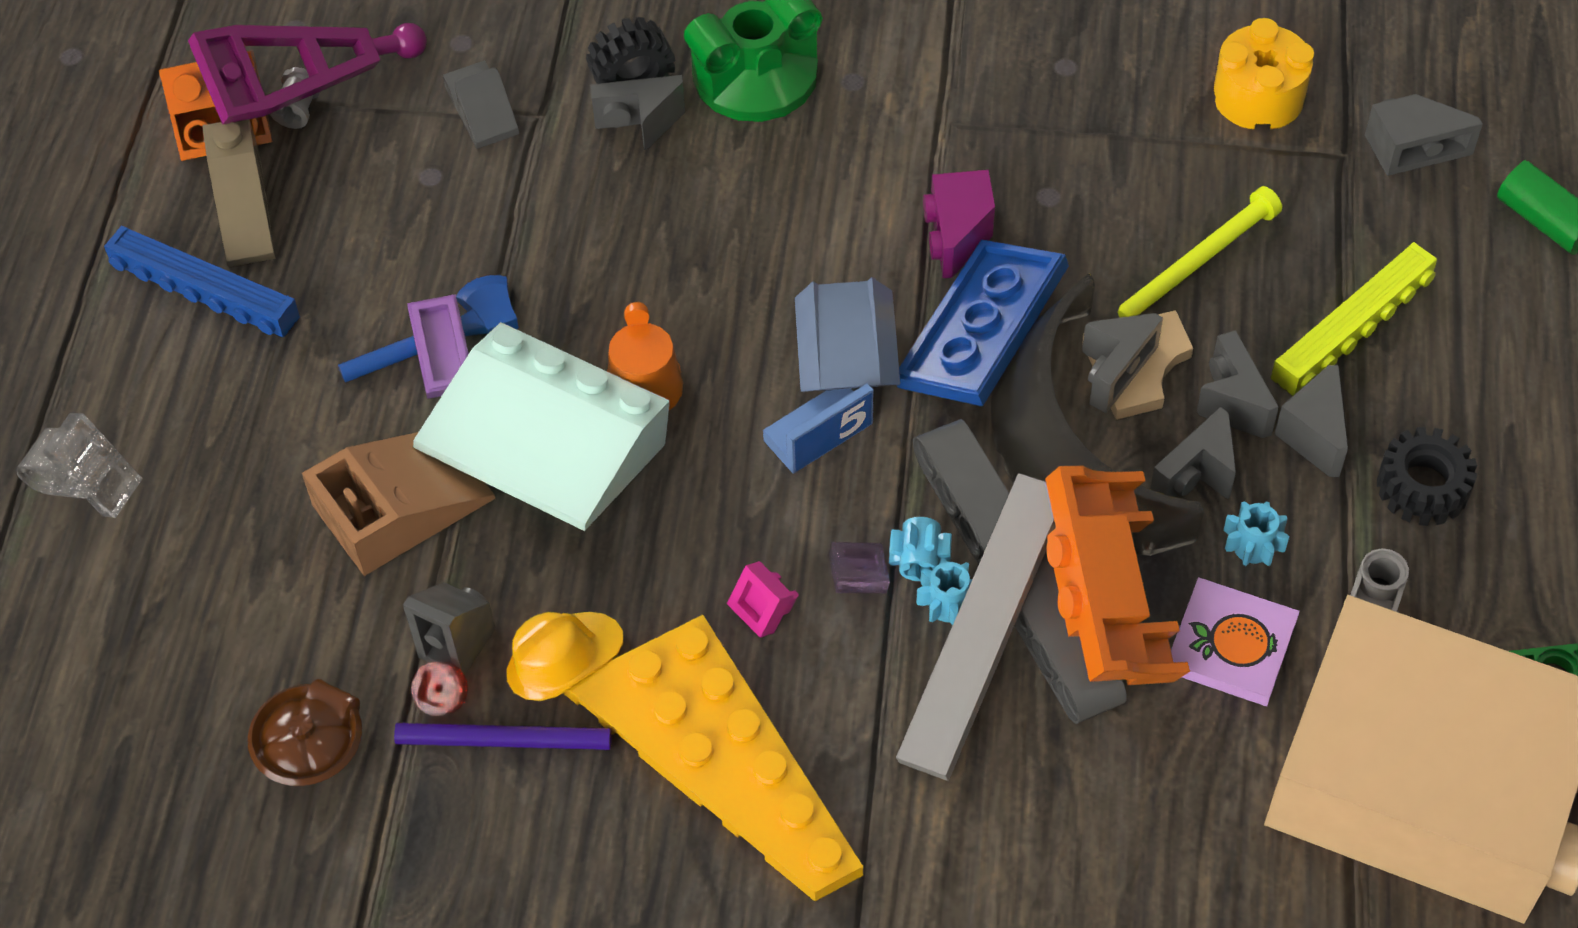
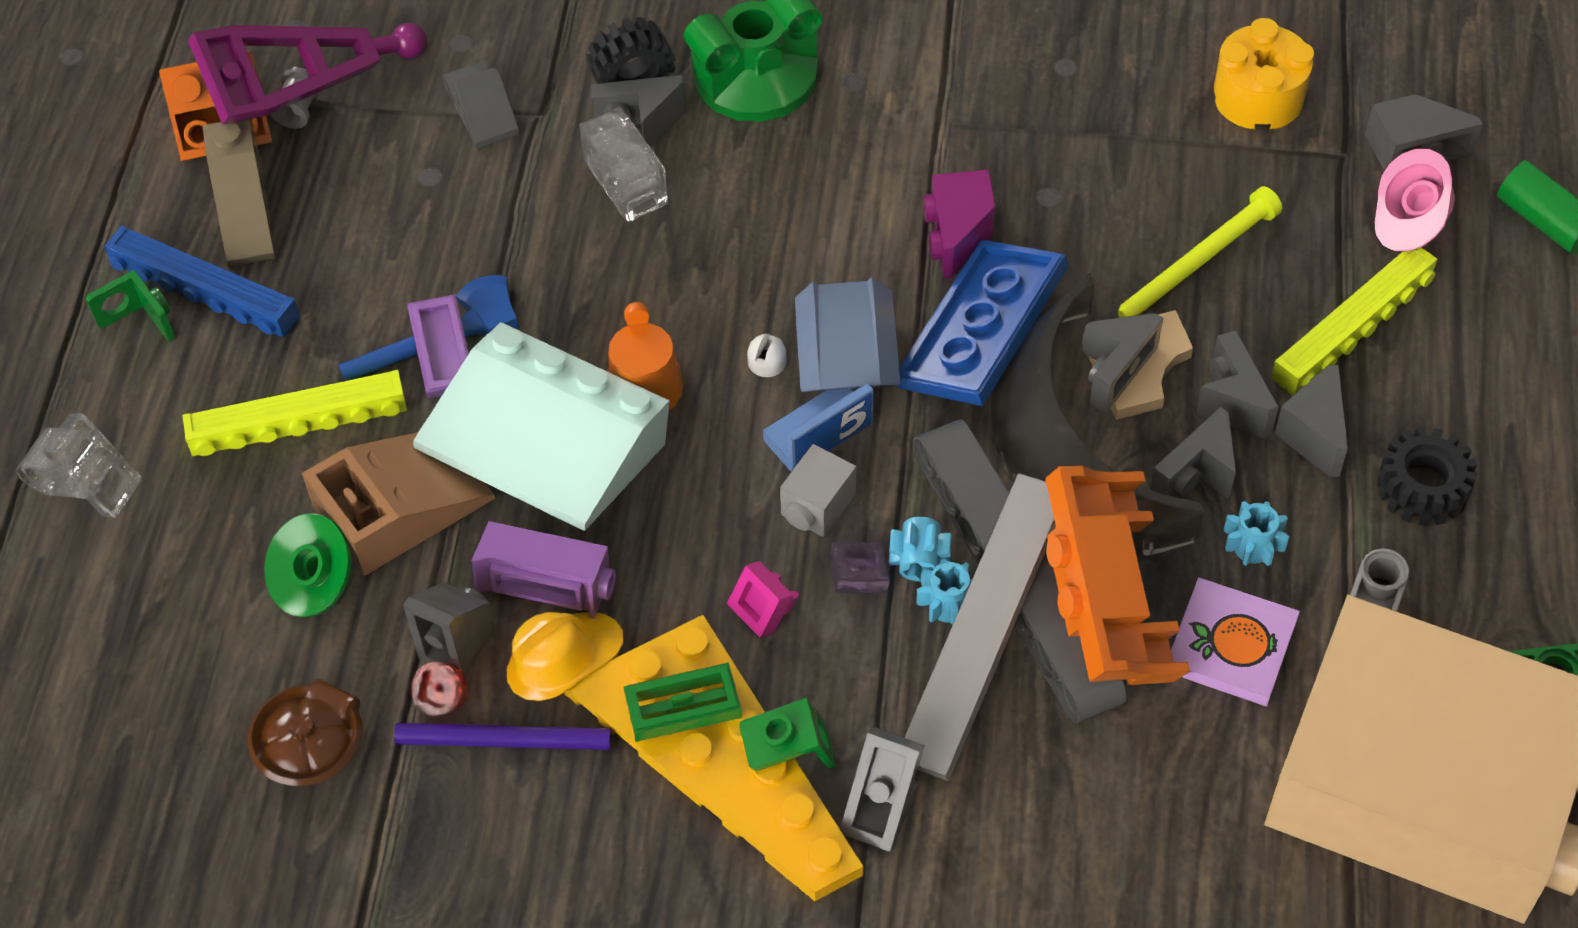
(136, 296): none -> green bracket
(293, 560): none -> green dish
(294, 413): none -> neon yellow piece
(543, 568): none -> medium lavender window
(623, 164): none -> clear brick
(686, 709): none -> green tile
(775, 357): none -> white hinge
(786, 735): none -> green bracket
(817, 491): none -> light grey brick
(882, 789): none -> slope
(1413, 200): none -> bright pink piece

